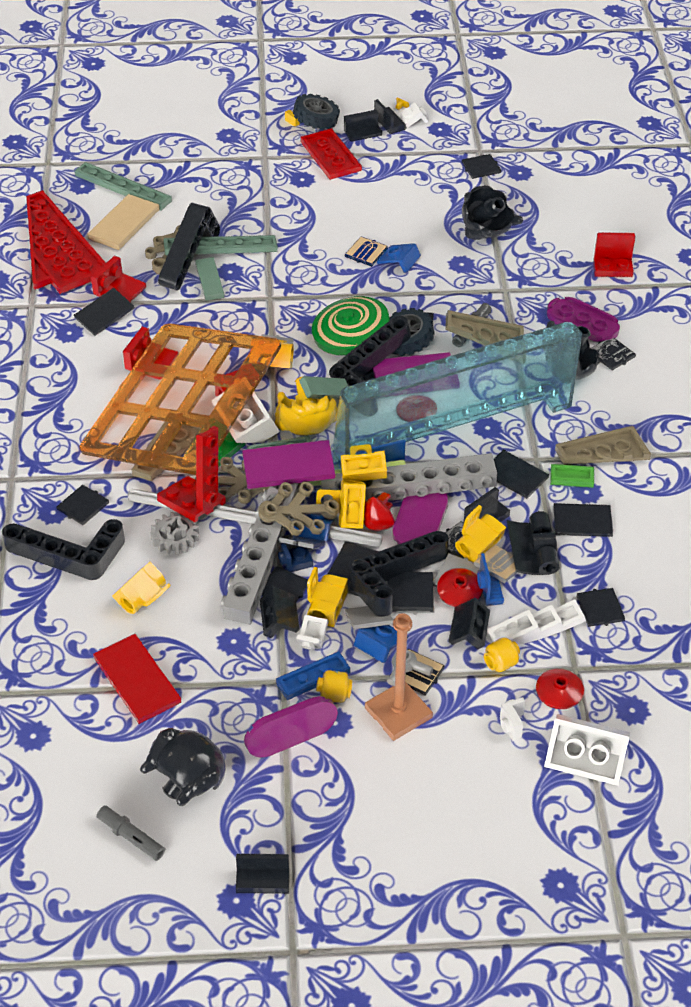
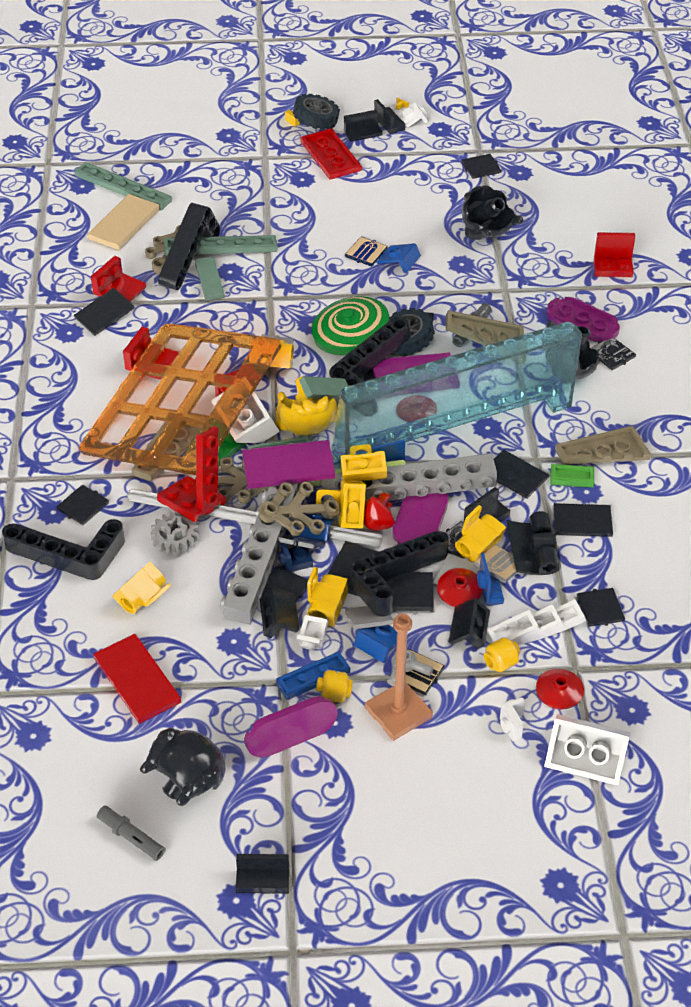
(57, 248): red wing -> none

